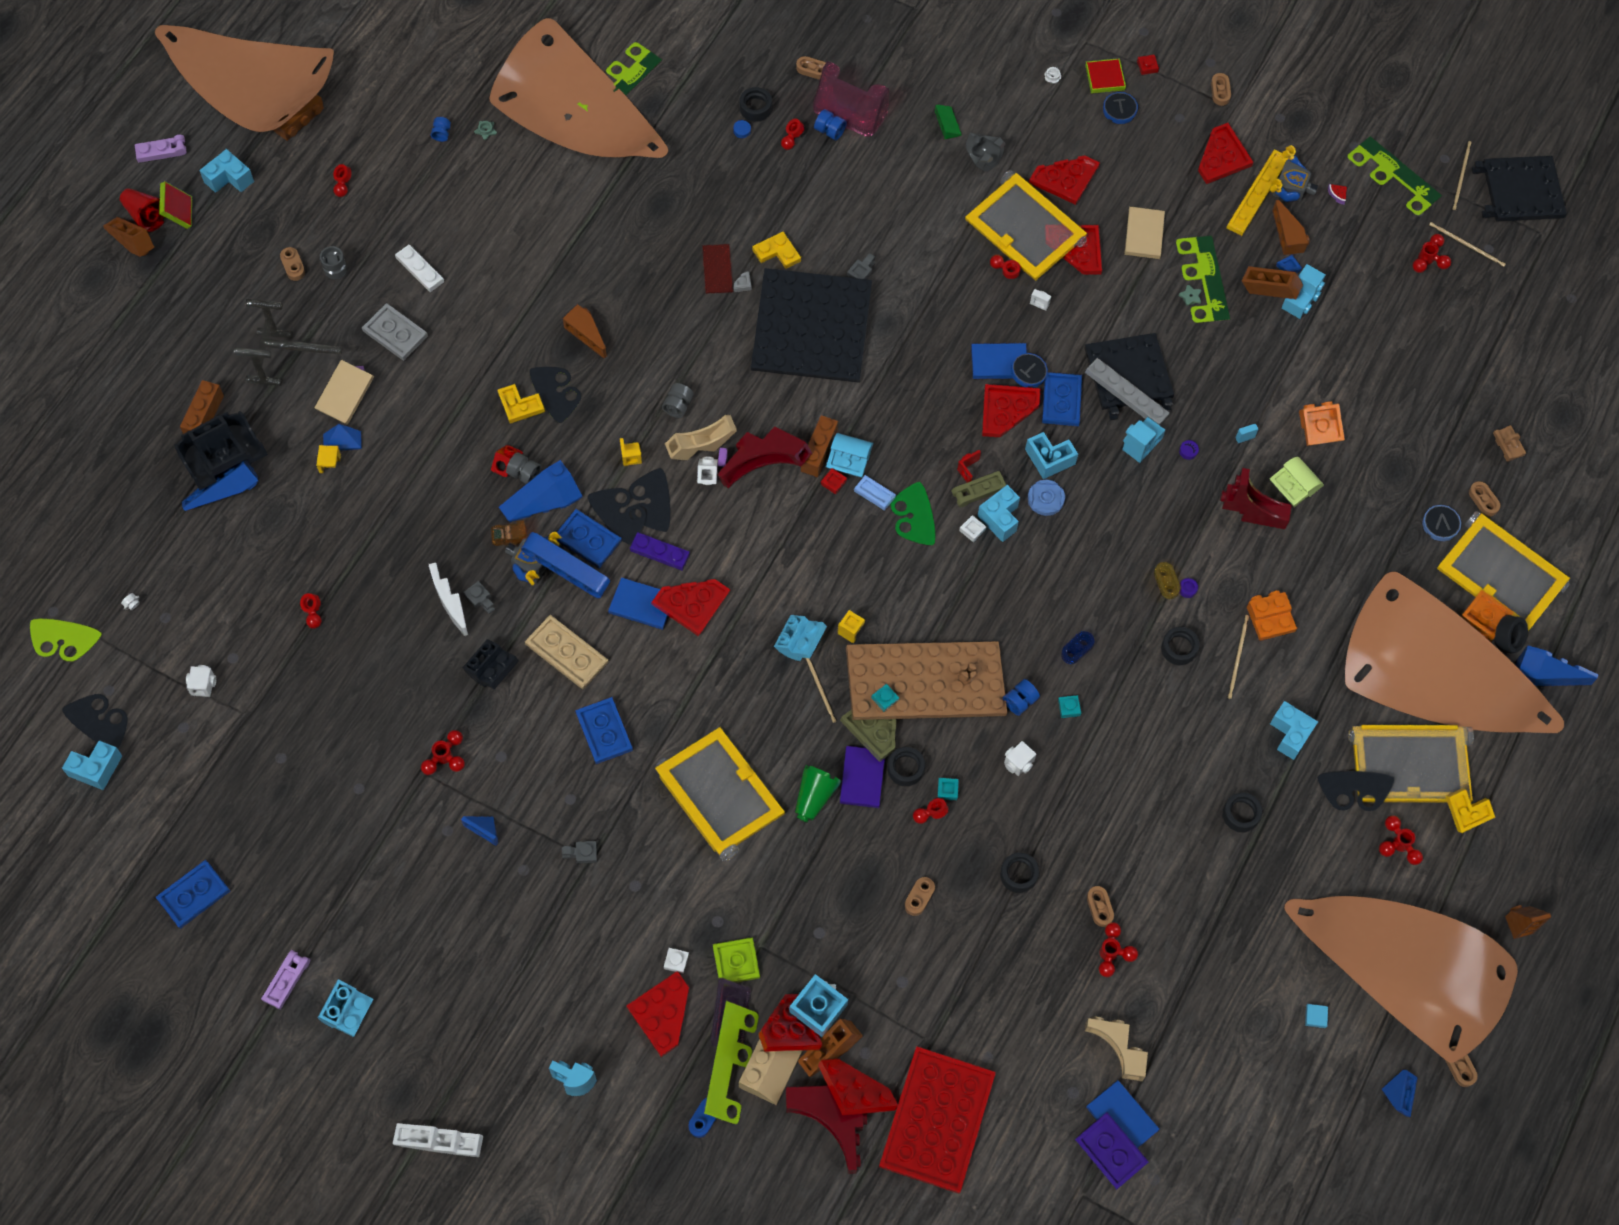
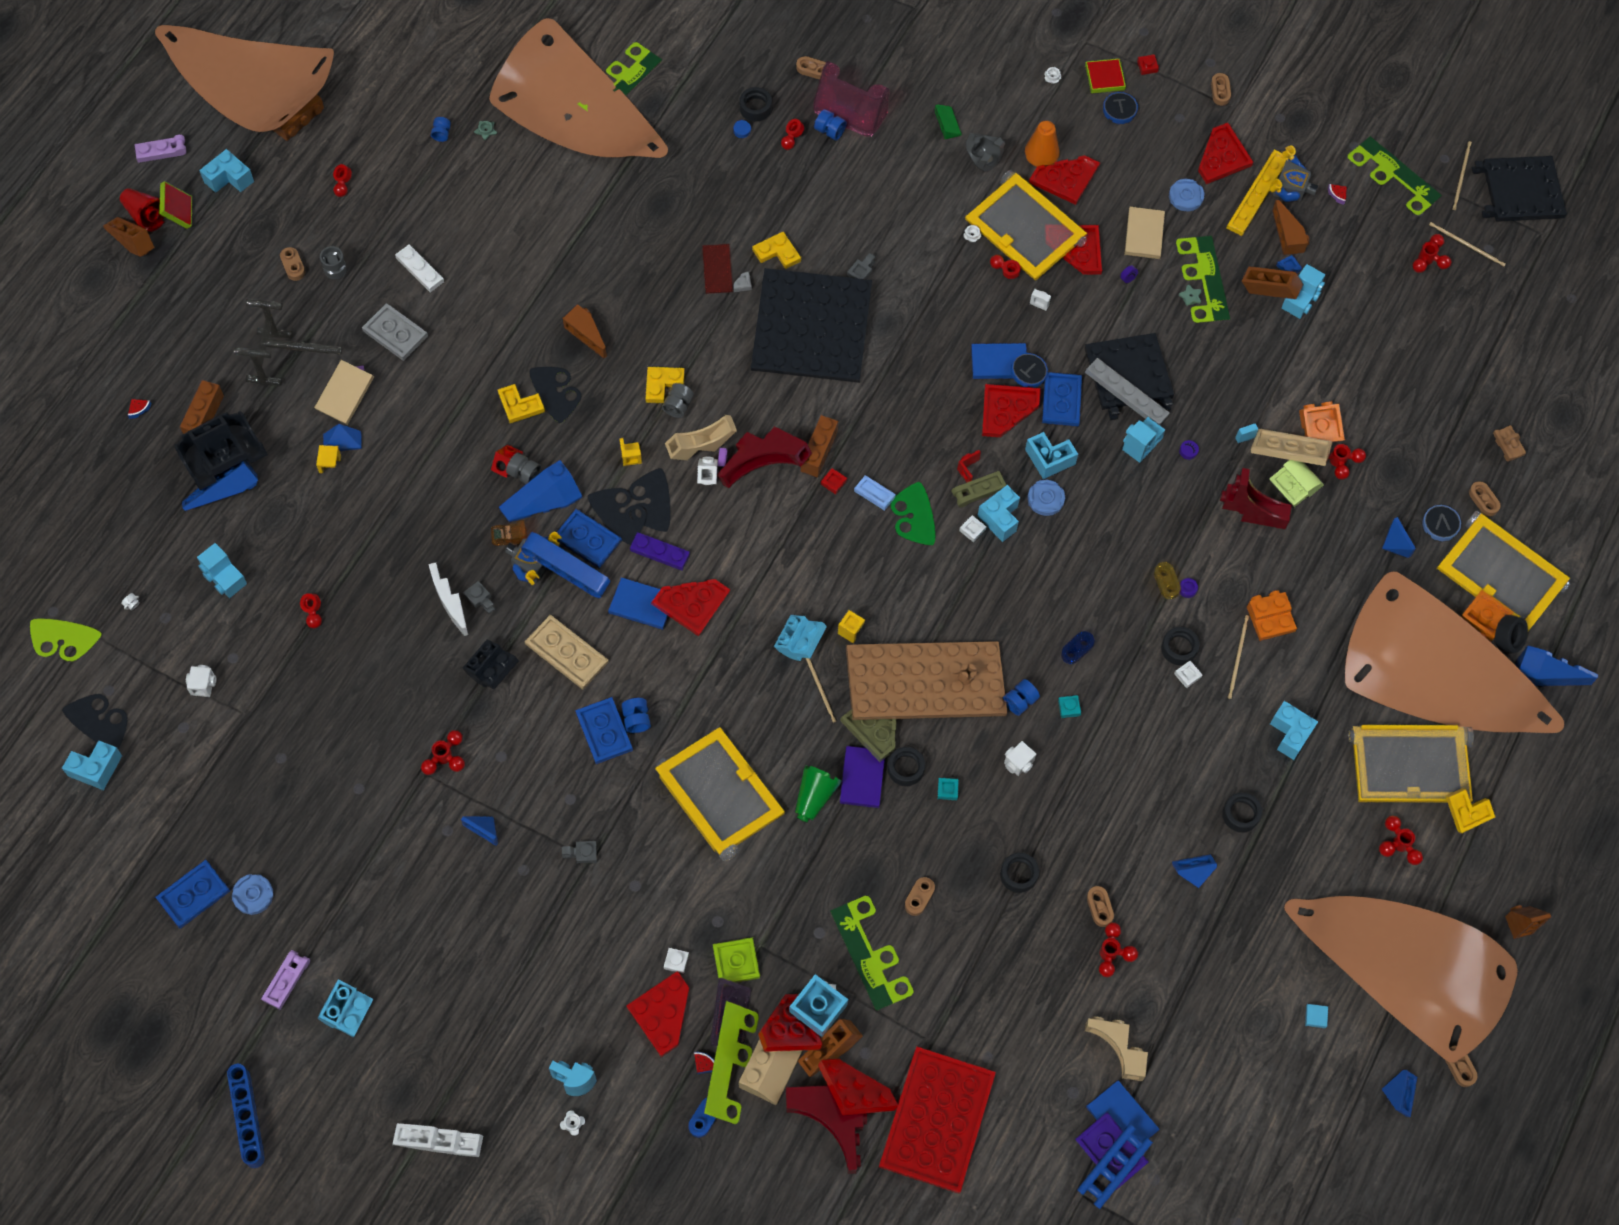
(138, 407): none -> tile
(218, 568): none -> medium azure brick
(252, 894): none -> medium blue tile
(252, 1123): none -> blue beam
(566, 1124): none -> white plate
(636, 717): none -> blue wheel
(658, 379): none -> yellow plate
(704, 1062): none -> red tile
(849, 455): medium azure brick -> none
(865, 959): none -> piece
(885, 697): teal plate -> none
(936, 809): red plate -> none
(972, 229): none -> white plate
(1043, 145): none -> orange cone
(1115, 1180): none -> blue bar
(1129, 274): none -> dark purple tile
(1186, 195): none -> medium blue tile
(1188, 674): none -> white plate
(1195, 869): none -> blue slope
(1291, 447): none -> tan tile
(1342, 471): none -> red piece
(1346, 782): black piece -> none
(1398, 540): none -> blue slope

